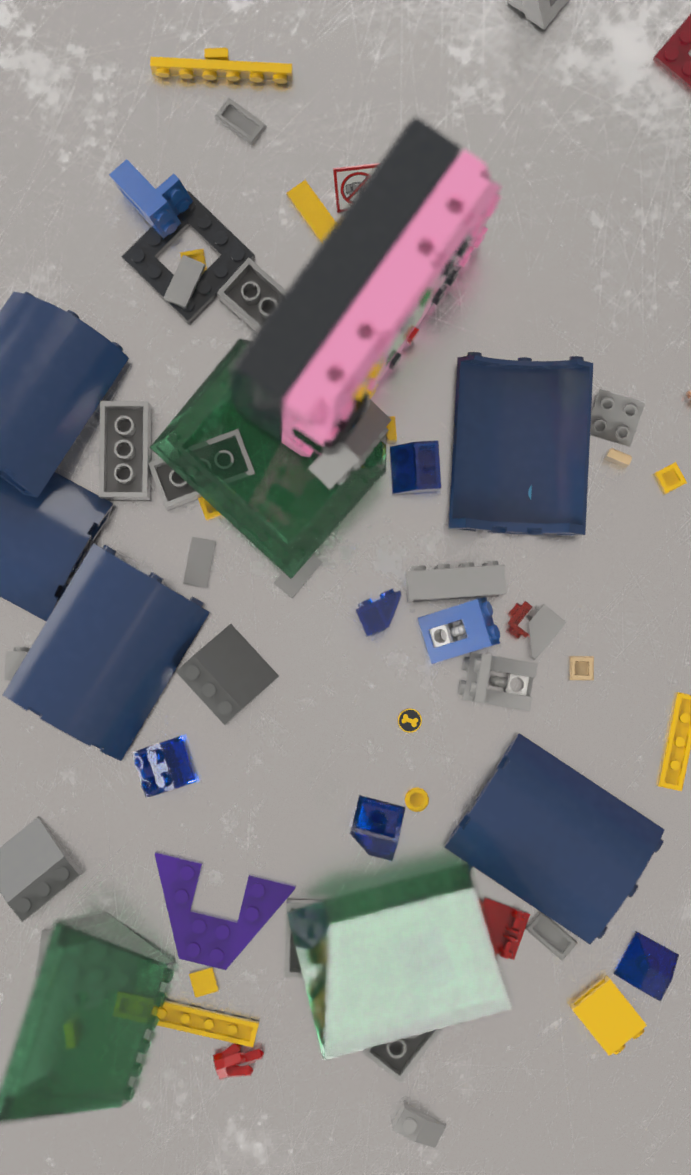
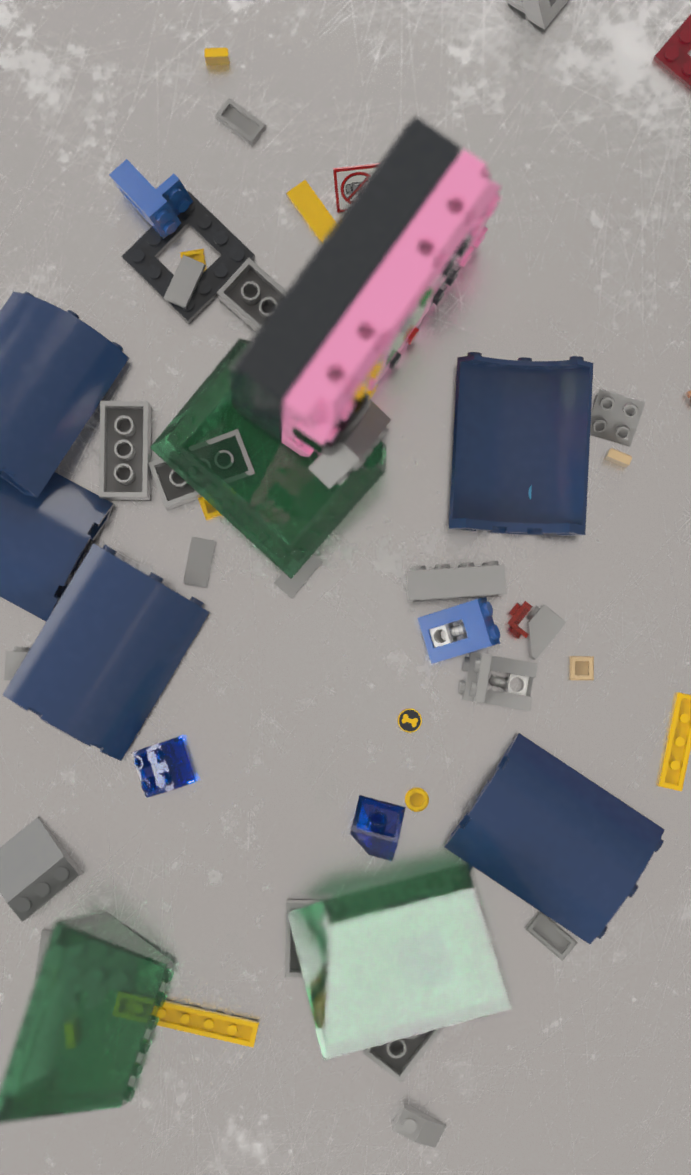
(203, 982): yellow tile -> none
(210, 938): dark purple wing -> none
(227, 674): dark grey slope -> none
(231, 70): yellow plate -> none
(233, 1063): red rock -> none
(378, 615): clear blue slope -> none
(391, 435): yellow tile -> none
(415, 467): clear blue slope -> none
(506, 927): red hinge -> none
(608, 1016): yellow brick -> none
(647, 966): clear blue slope -> none
(670, 478): yellow tile -> none

